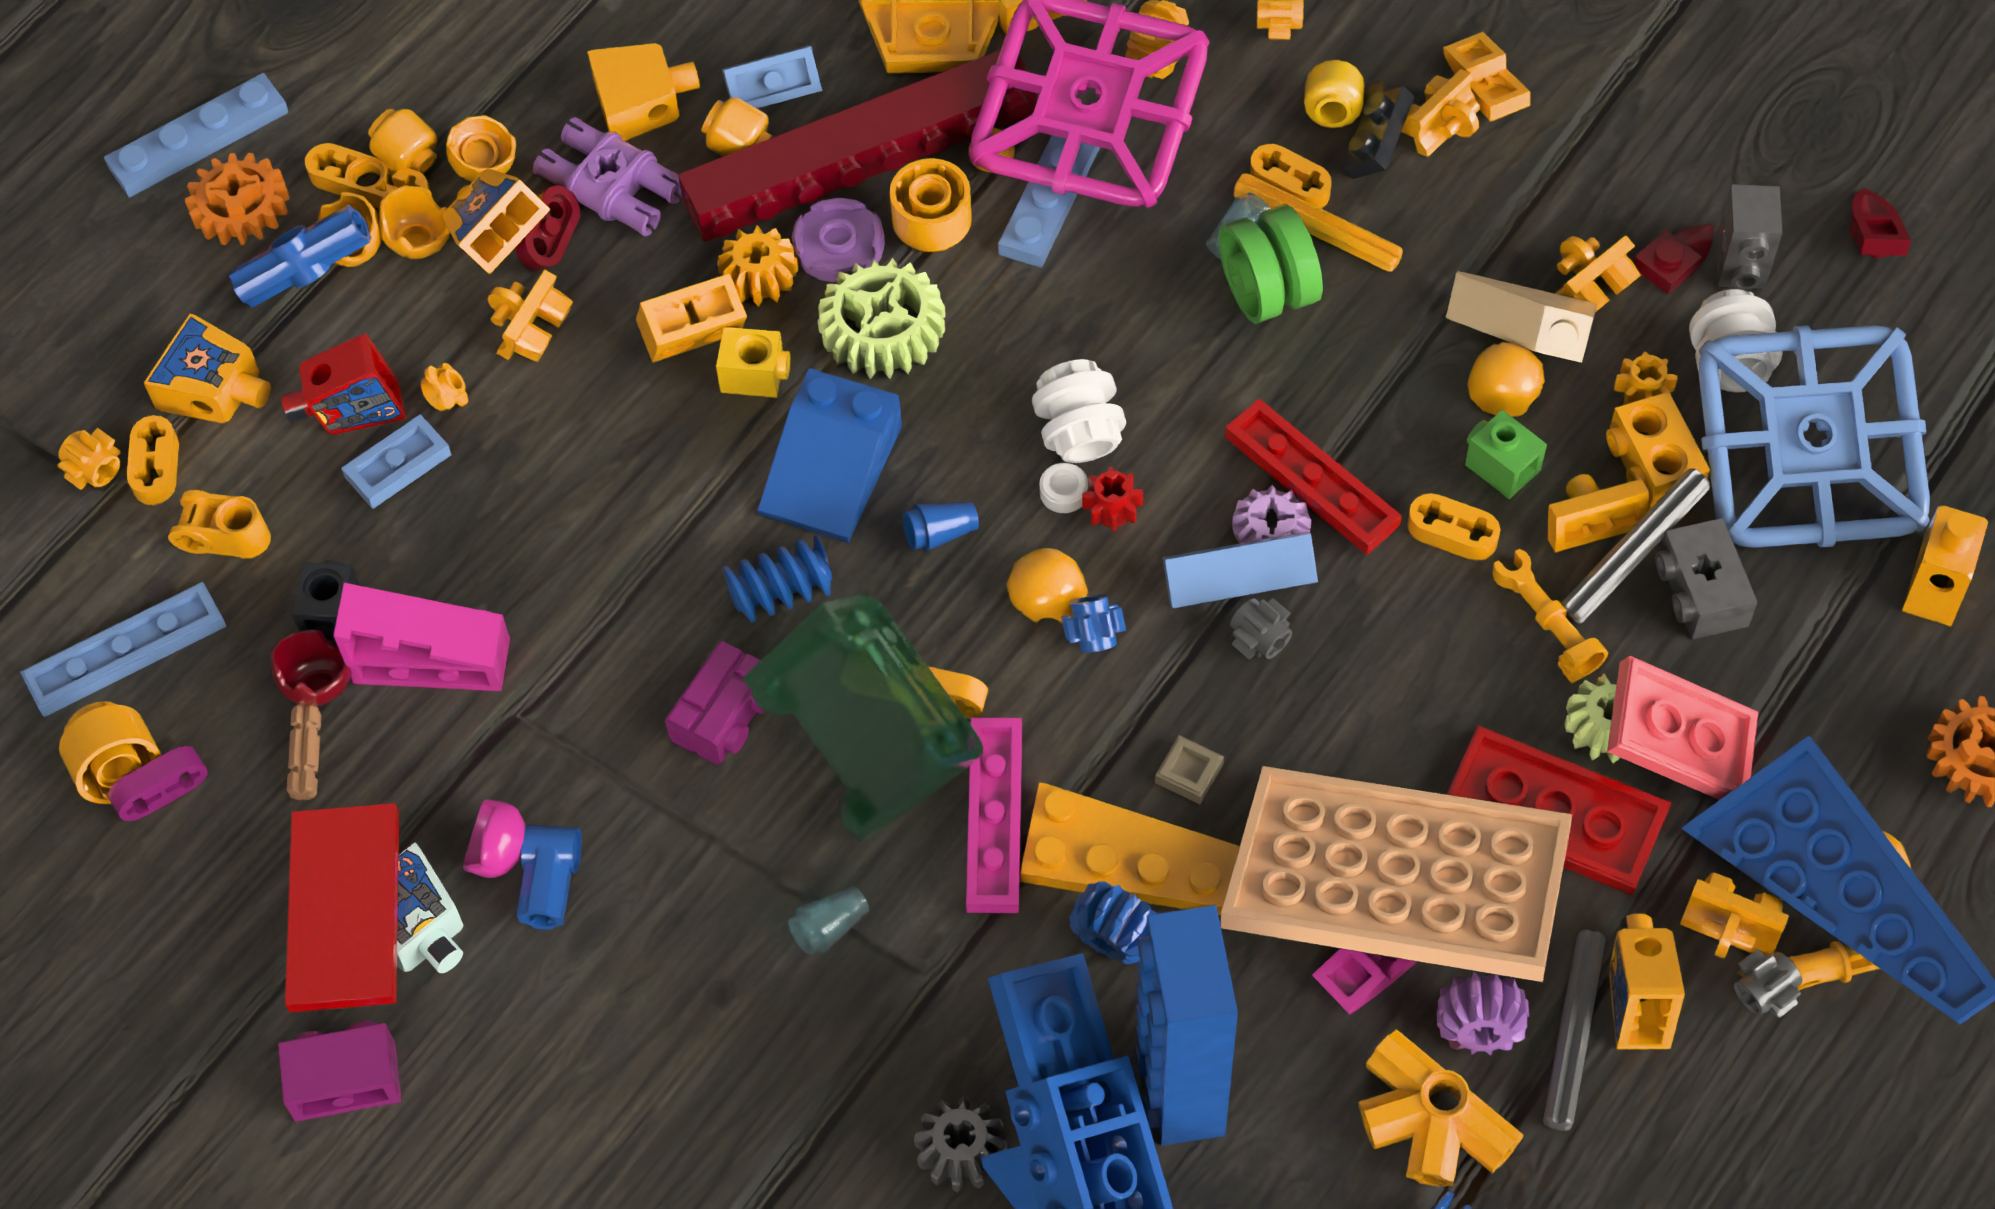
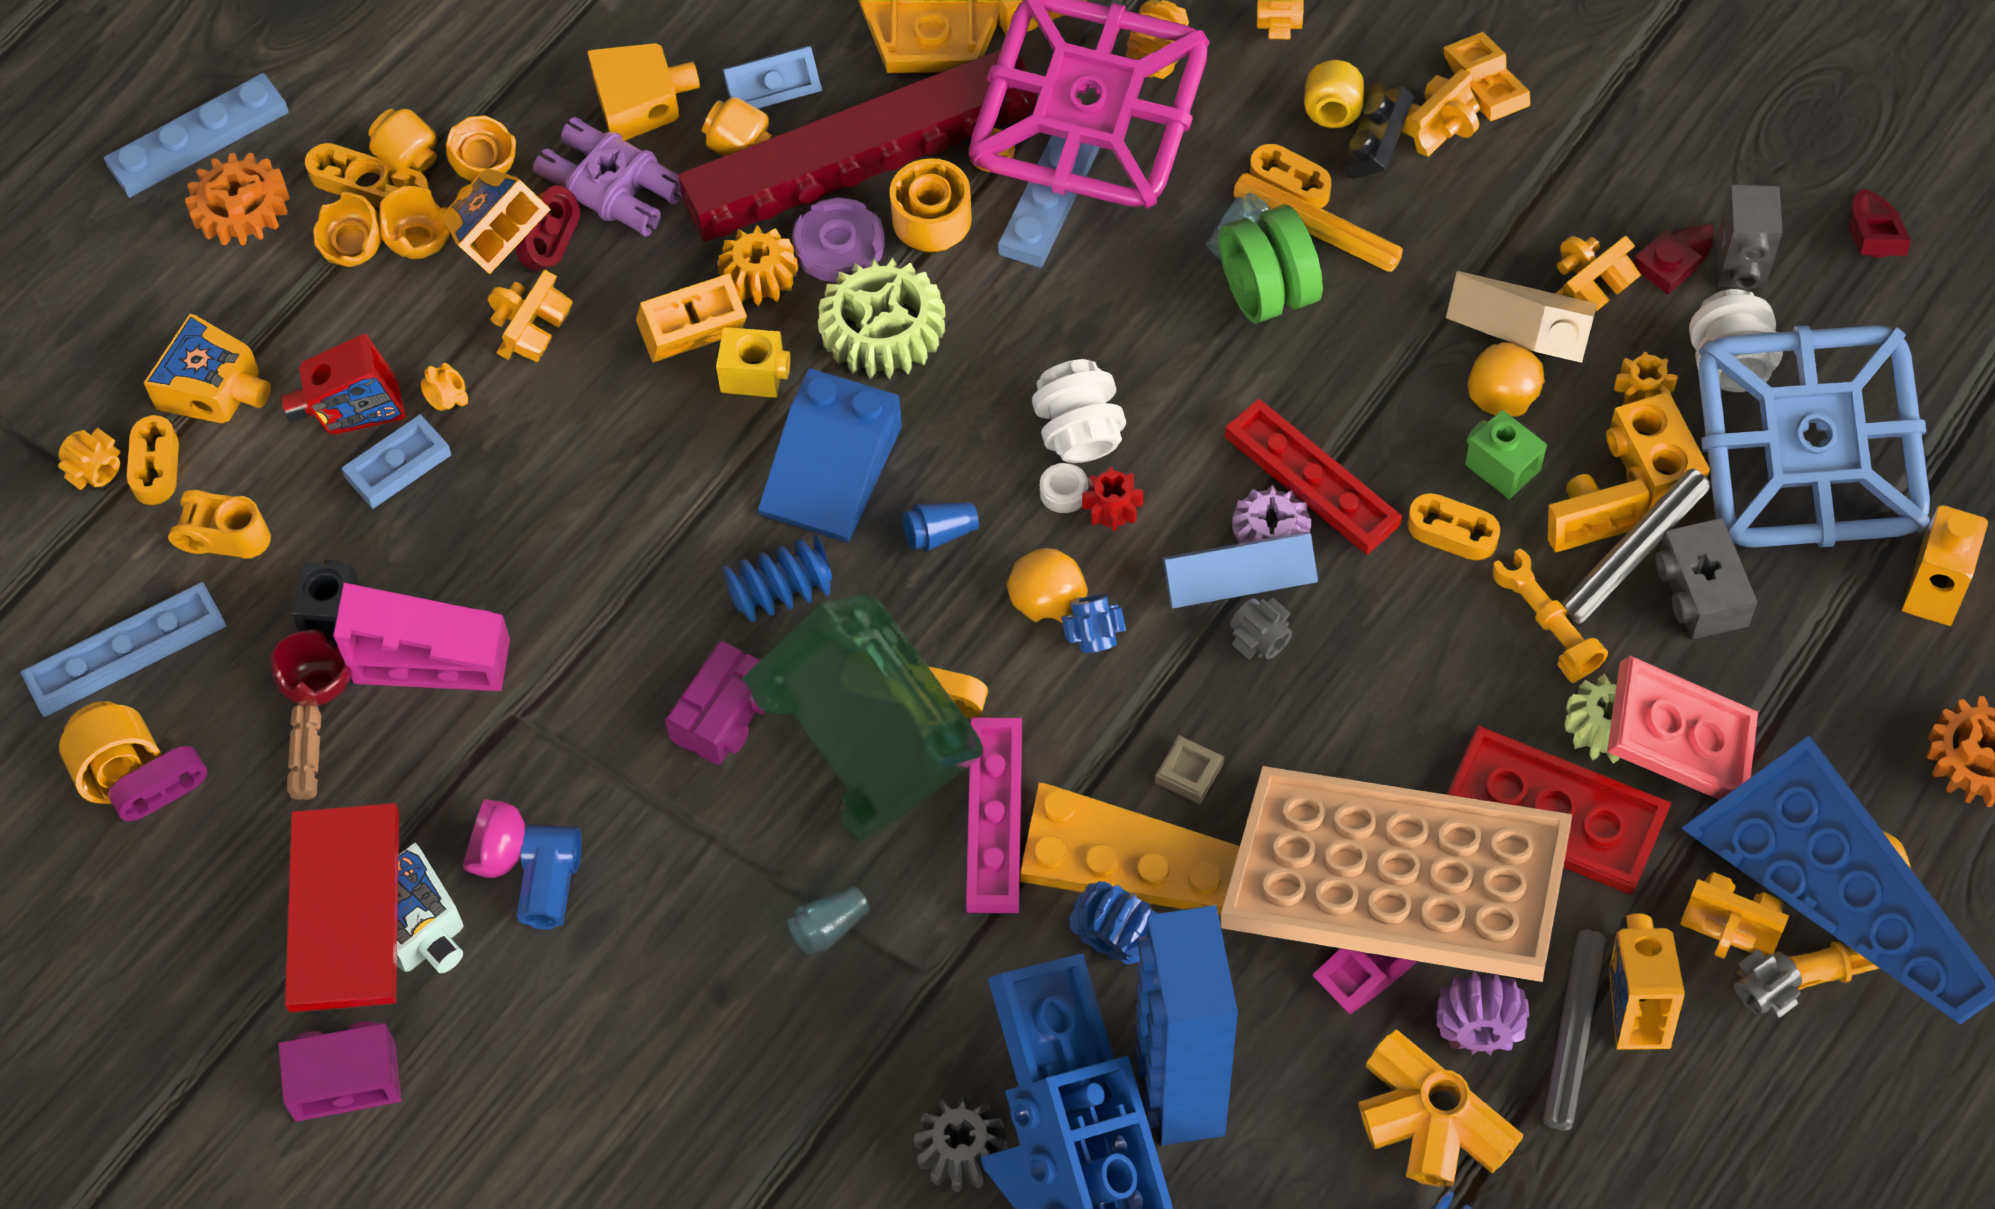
(300, 256): blue piece -> none

